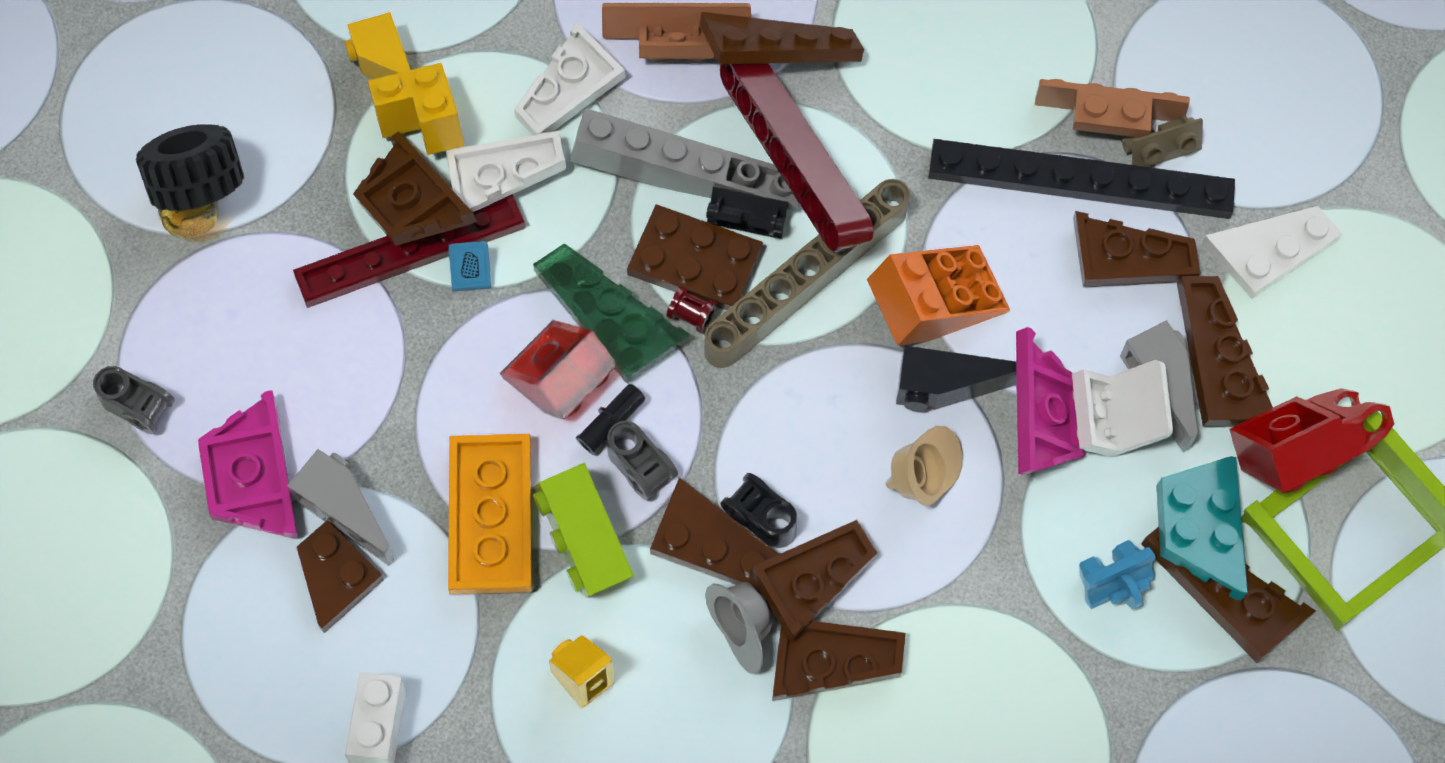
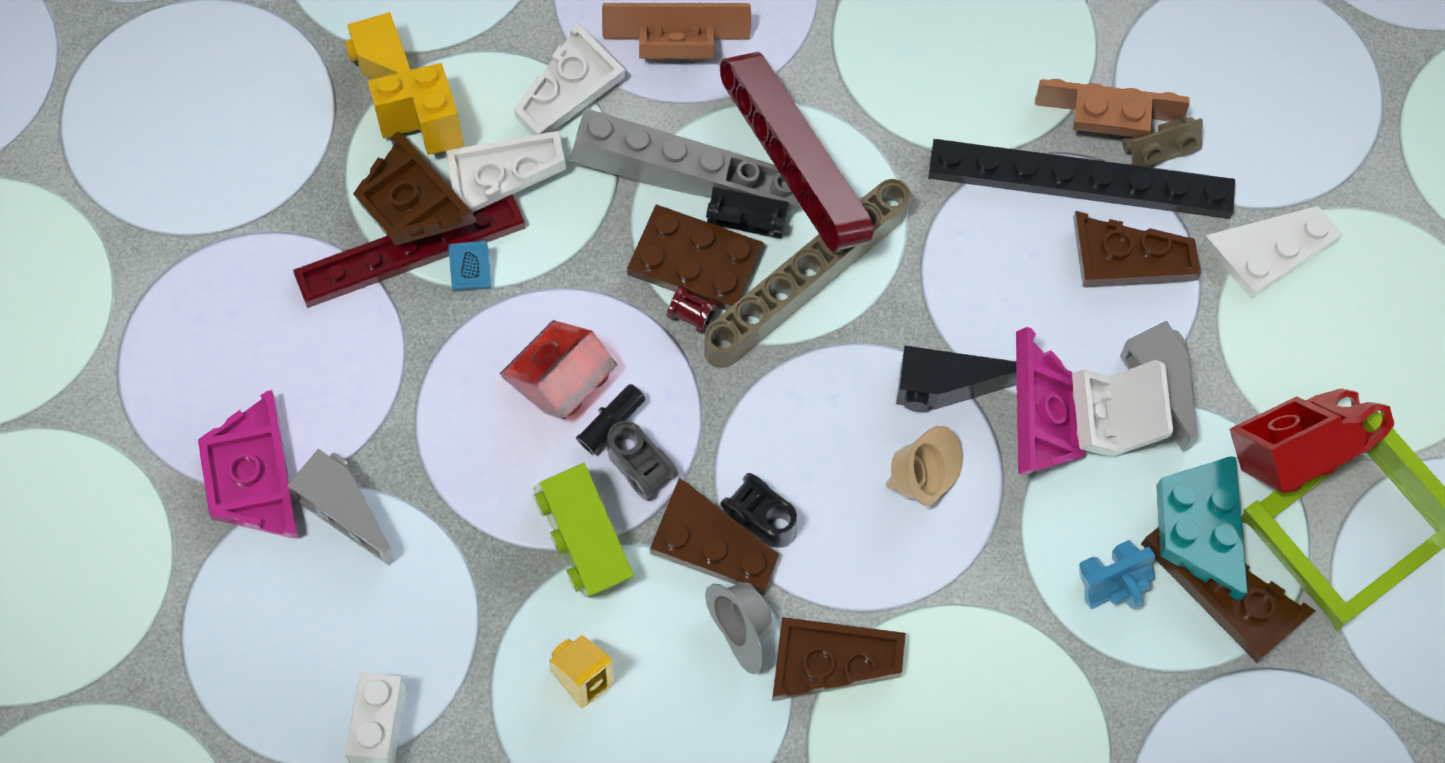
(137, 403): dark grey piece -> none
(190, 167): black tyre -> none
(191, 222): clear yellow hair -> none
(335, 574): reddish brown wing -> none
(490, 514): light orange plate -> none
(625, 326): clear green wing -> none
(773, 41): reddish brown wing -> none
(812, 575): reddish brown wing -> none
(935, 292): orange slope -> none
(1220, 359): reddish brown wing -> none

